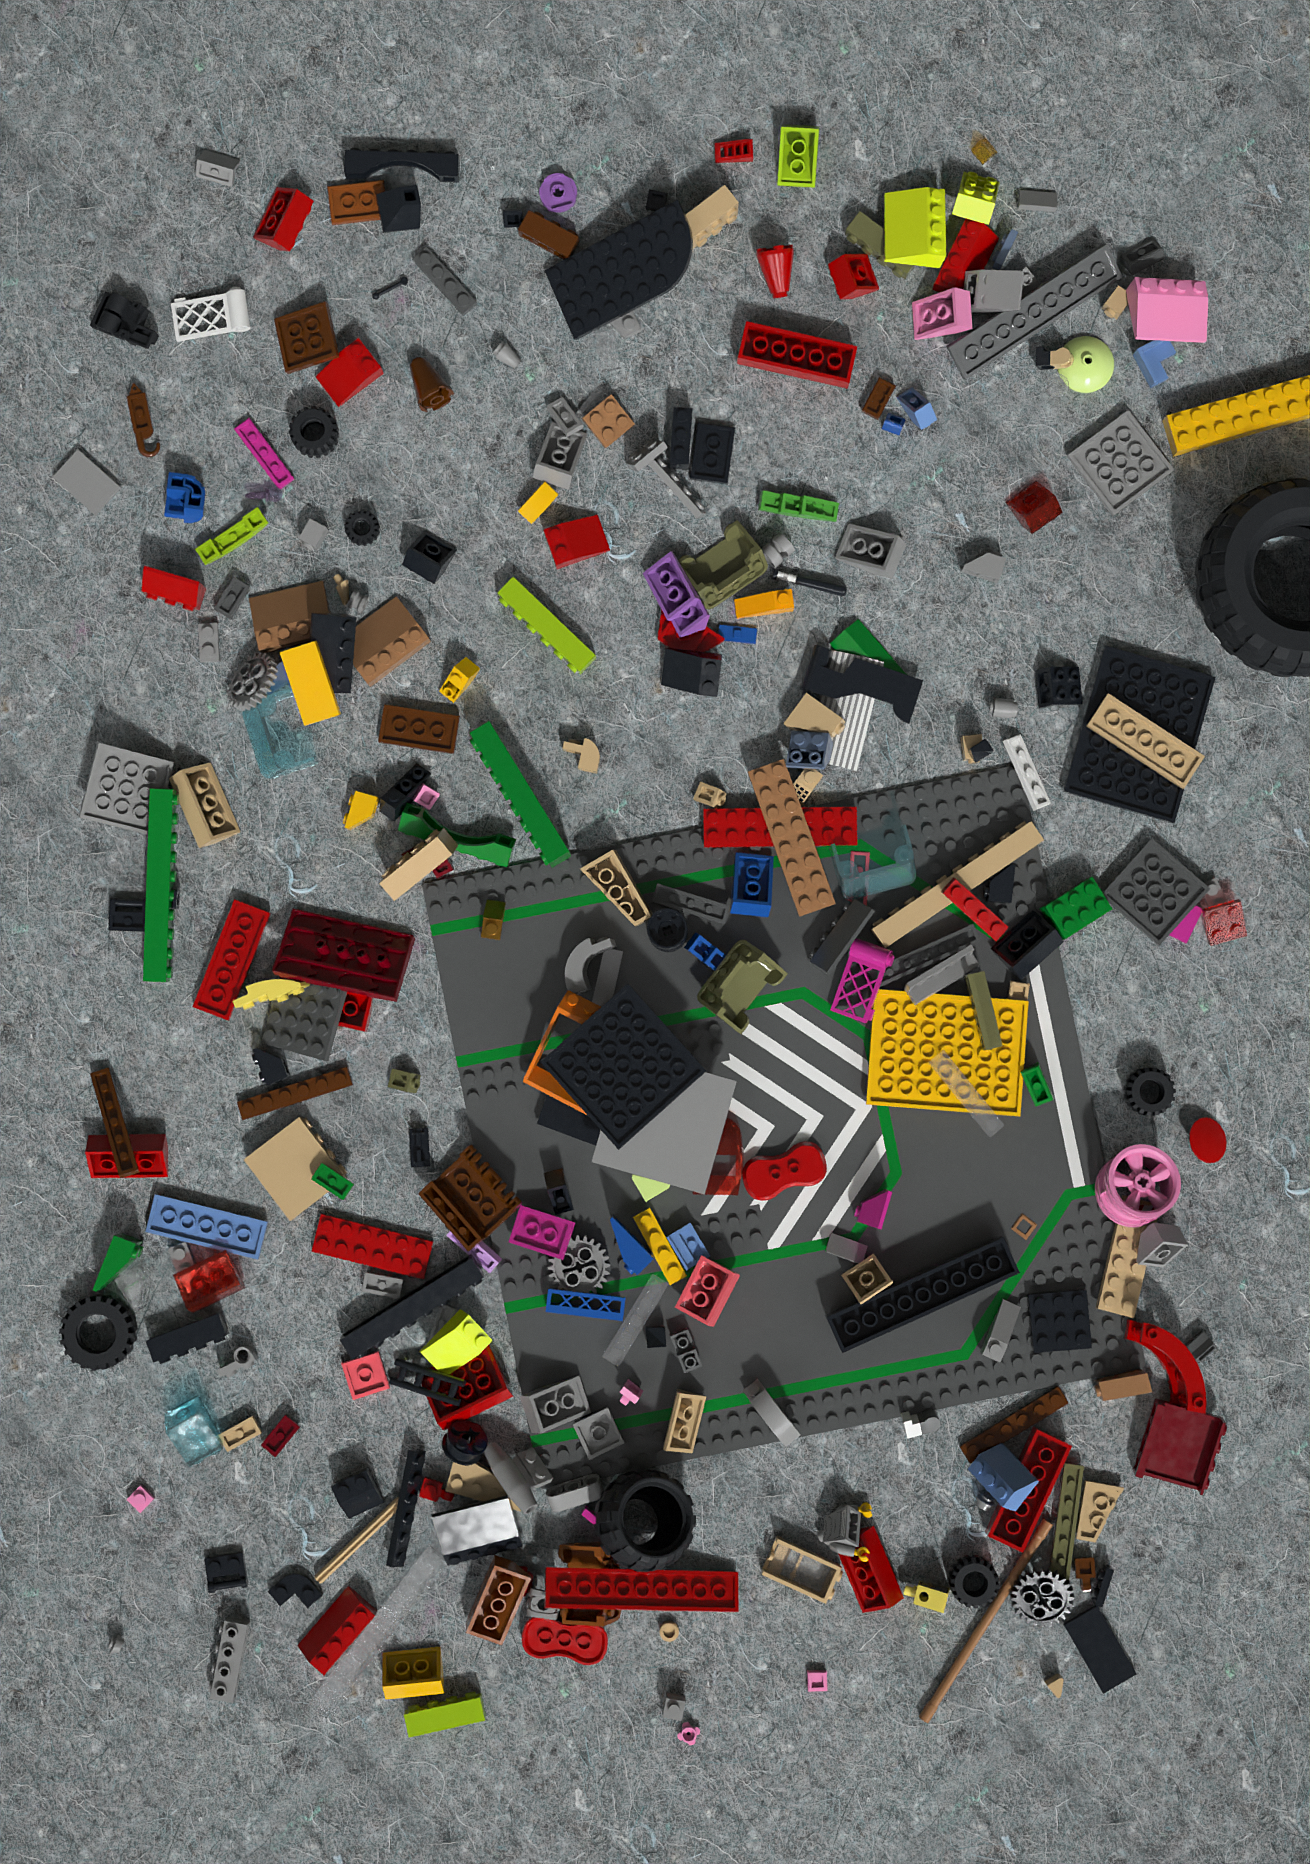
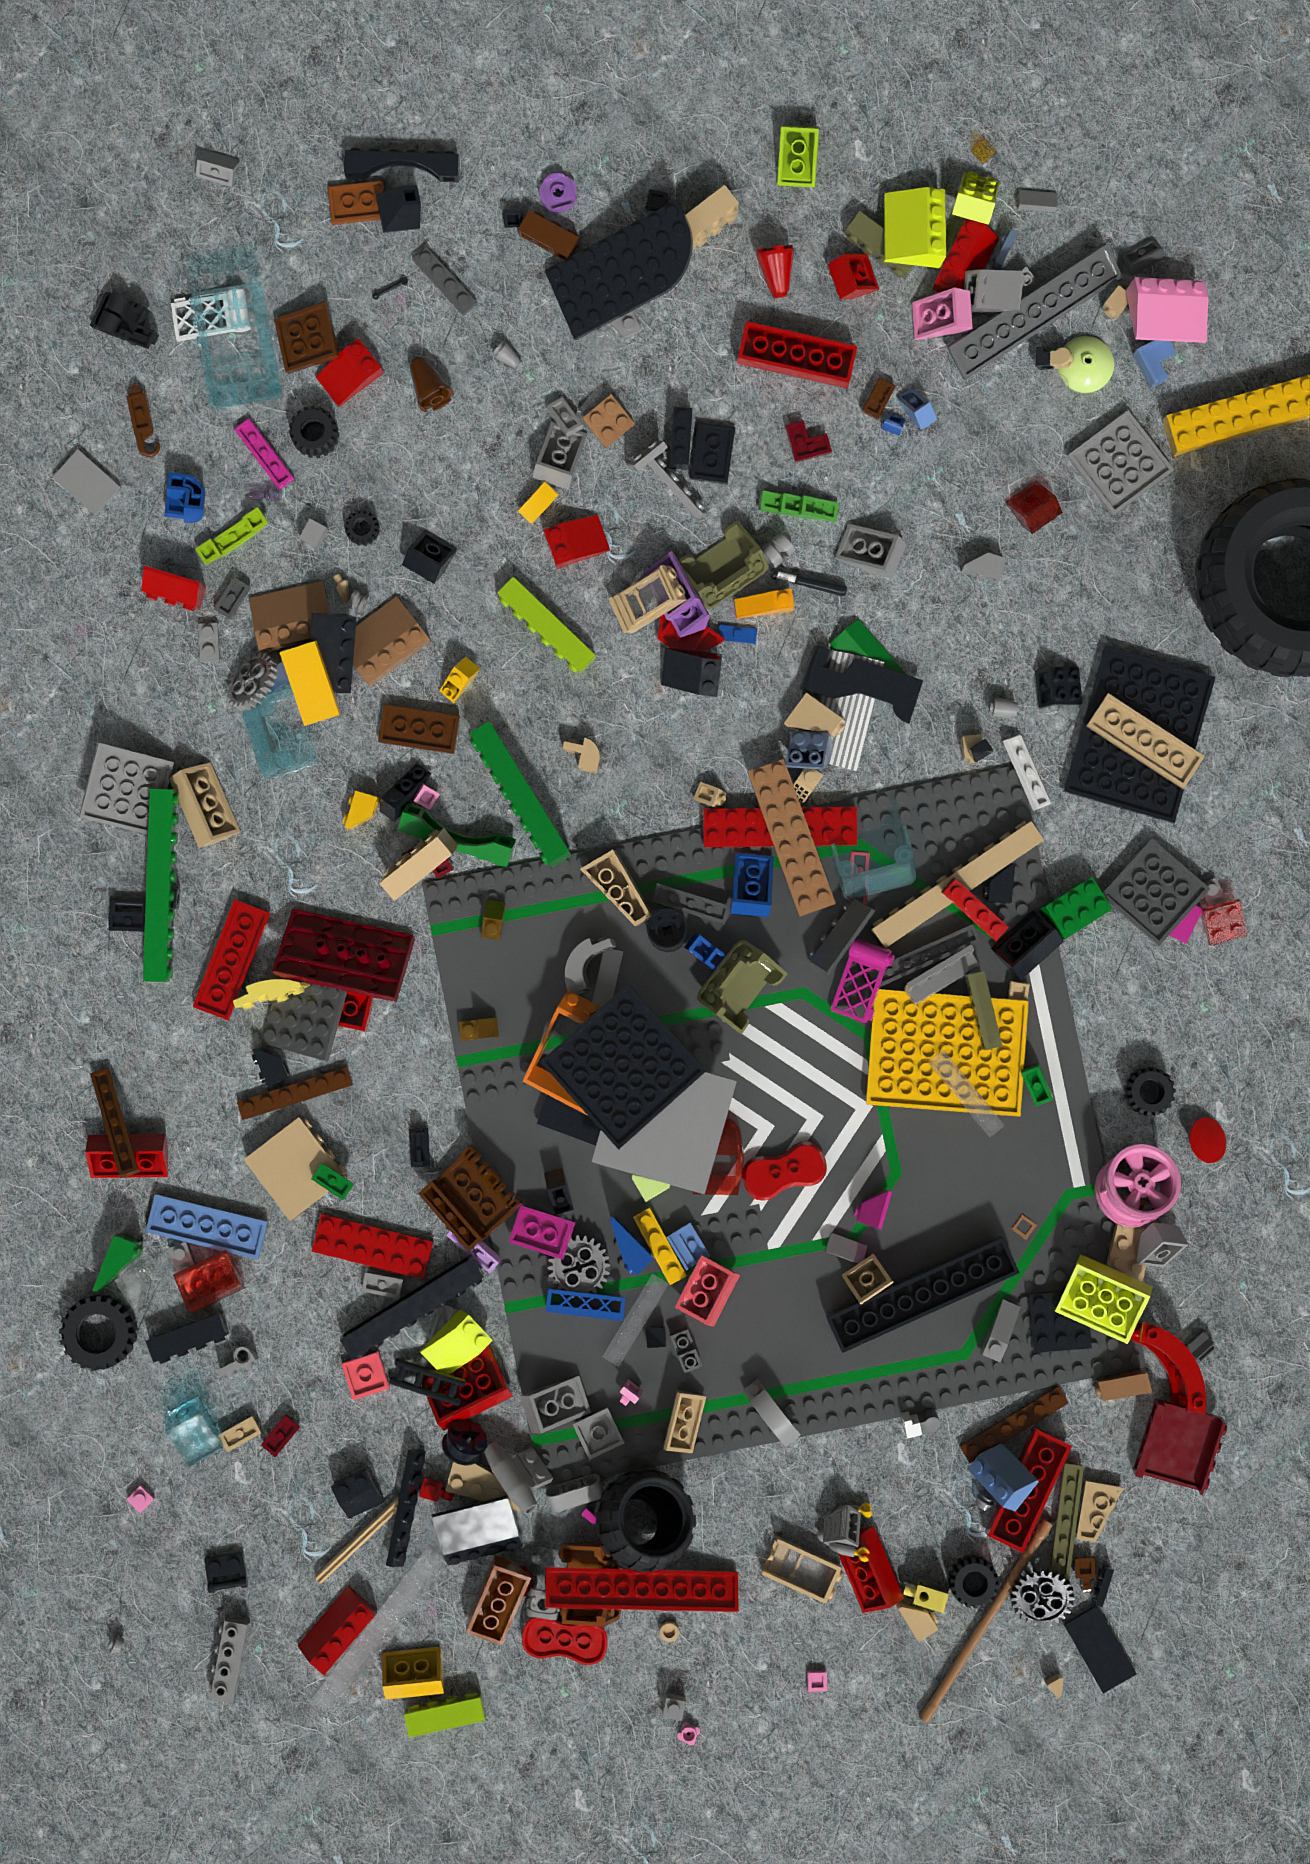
(265, 340): none -> clear light blue window
(283, 218): red slope -> none
(295, 1584): black plate -> none
(404, 1081): olive bracket -> none
(478, 1029): none -> pearl gold slope
(647, 599): none -> tan door
(745, 143): red slope -> none
(802, 446): none -> dark red plate
(919, 1620): none -> tan slope
(1104, 1299): none -> neon yellow slope

